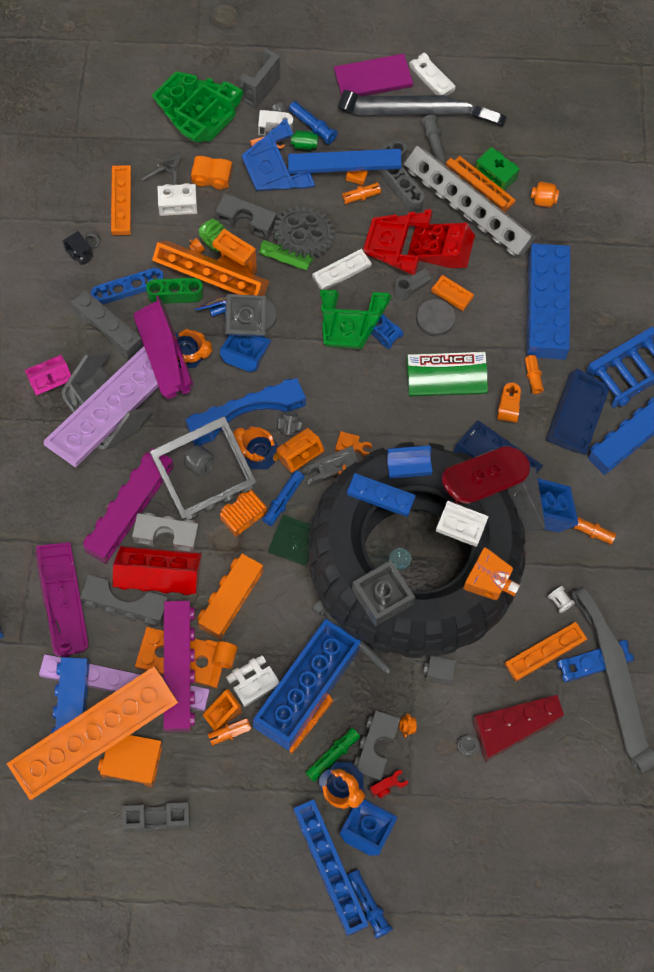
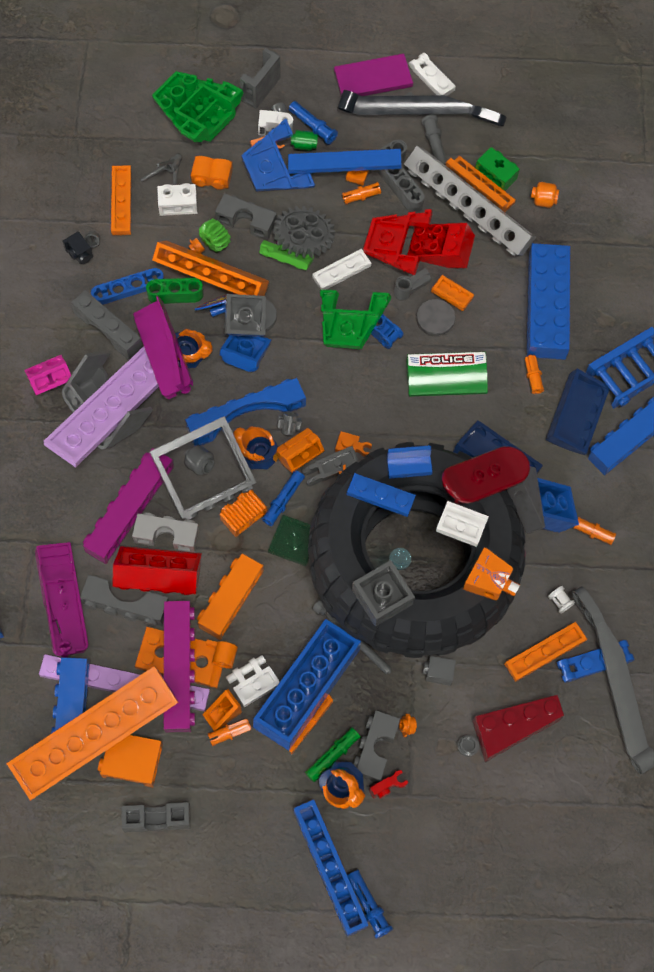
(236, 252): orange panel -> none
(368, 828): blue slope -> none
(509, 405): orange piece -> none

